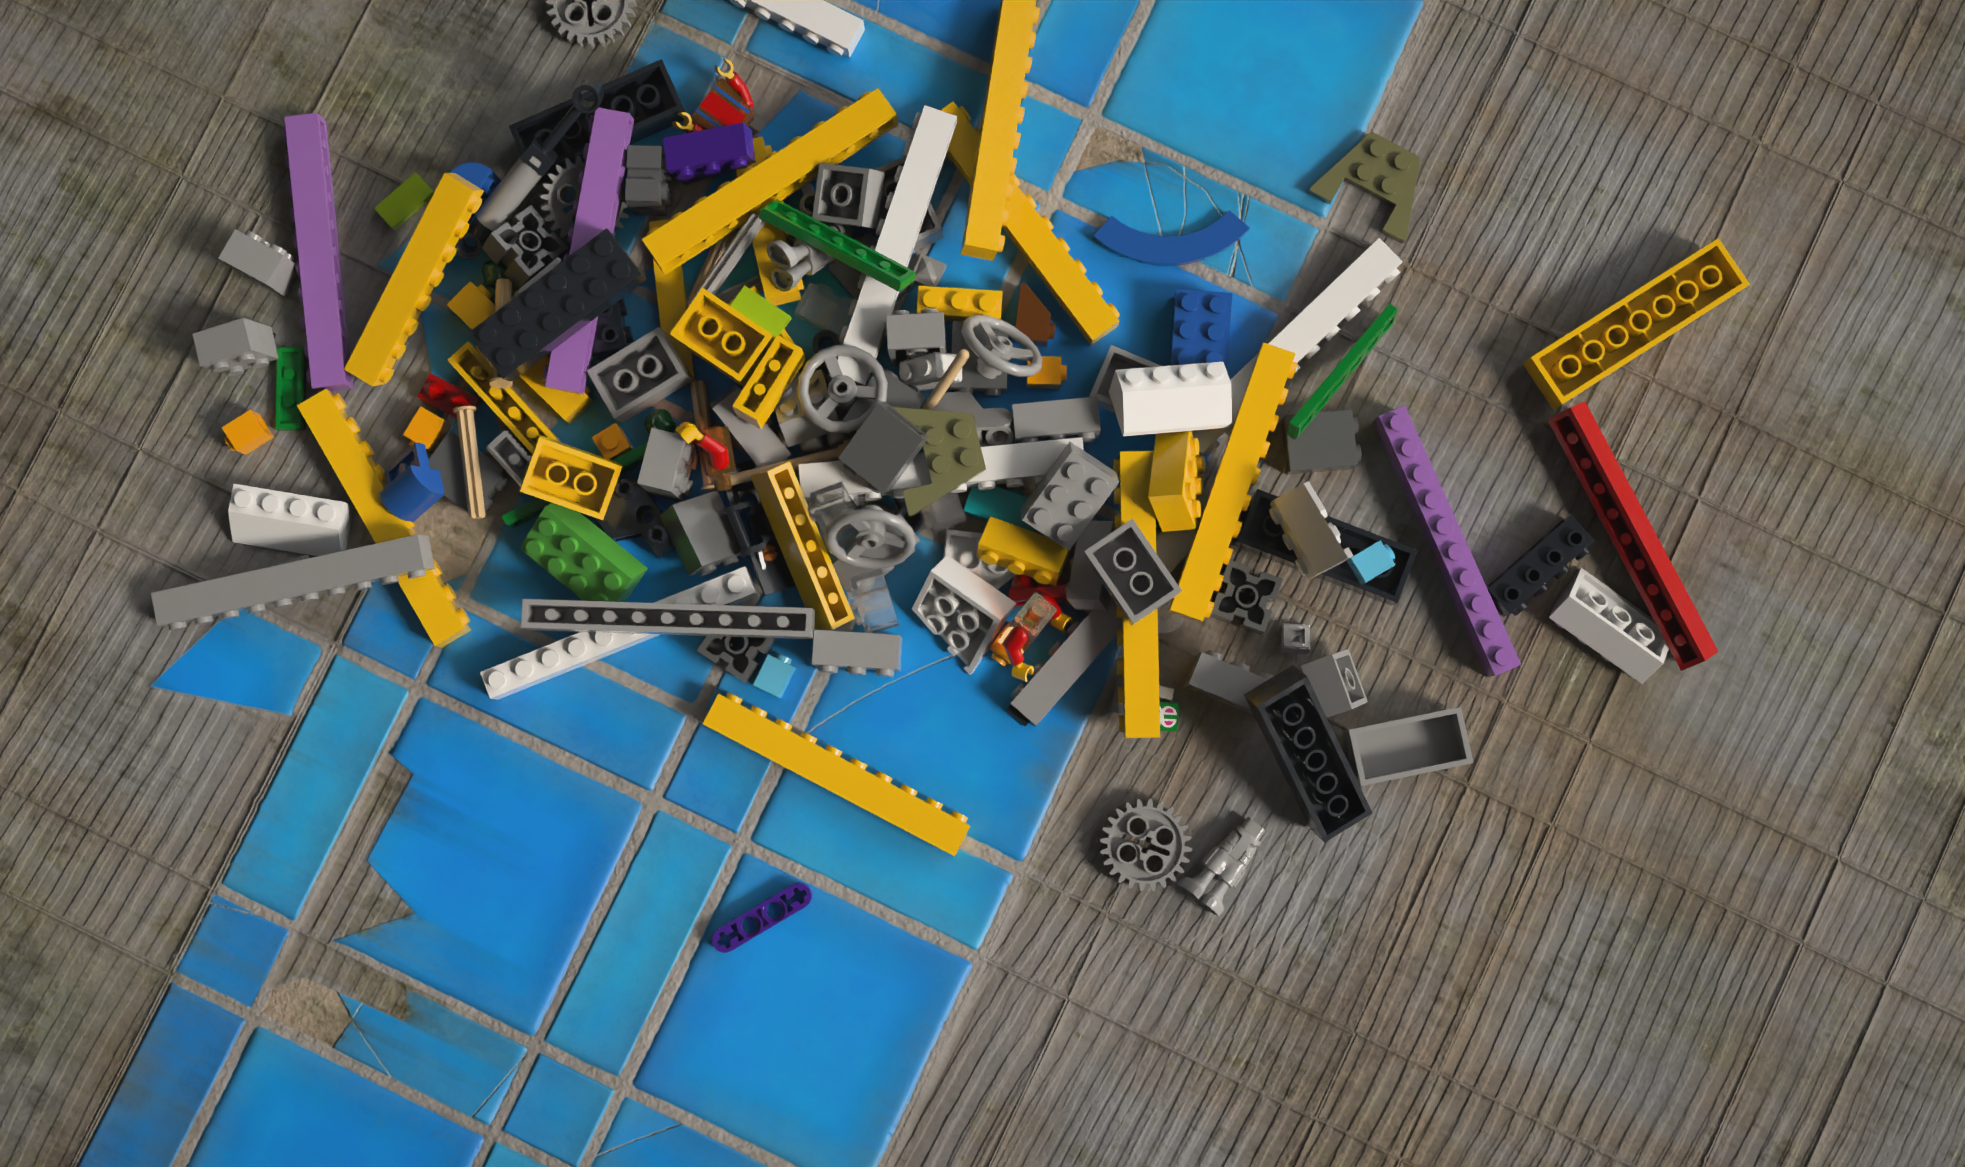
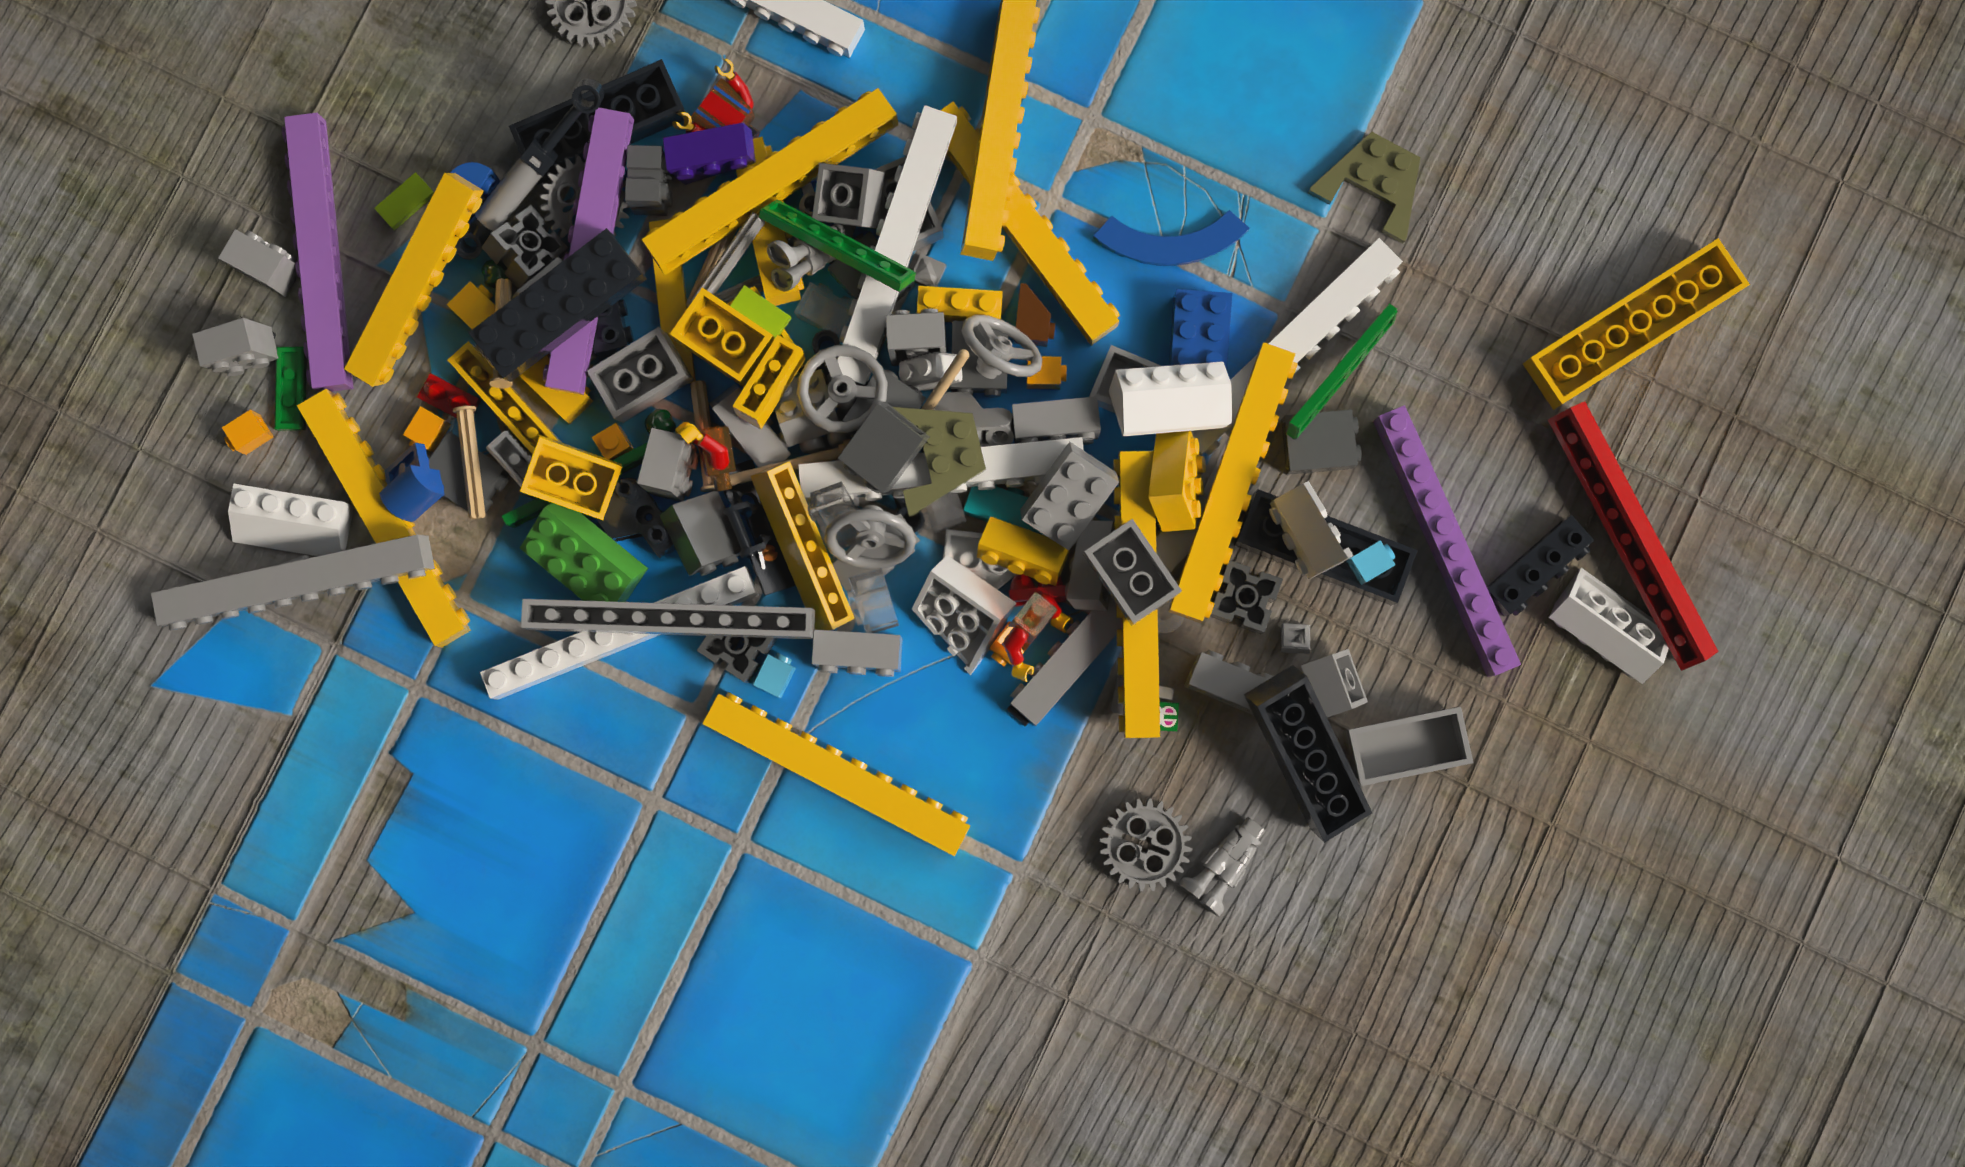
(762, 917): dark purple beam -> none

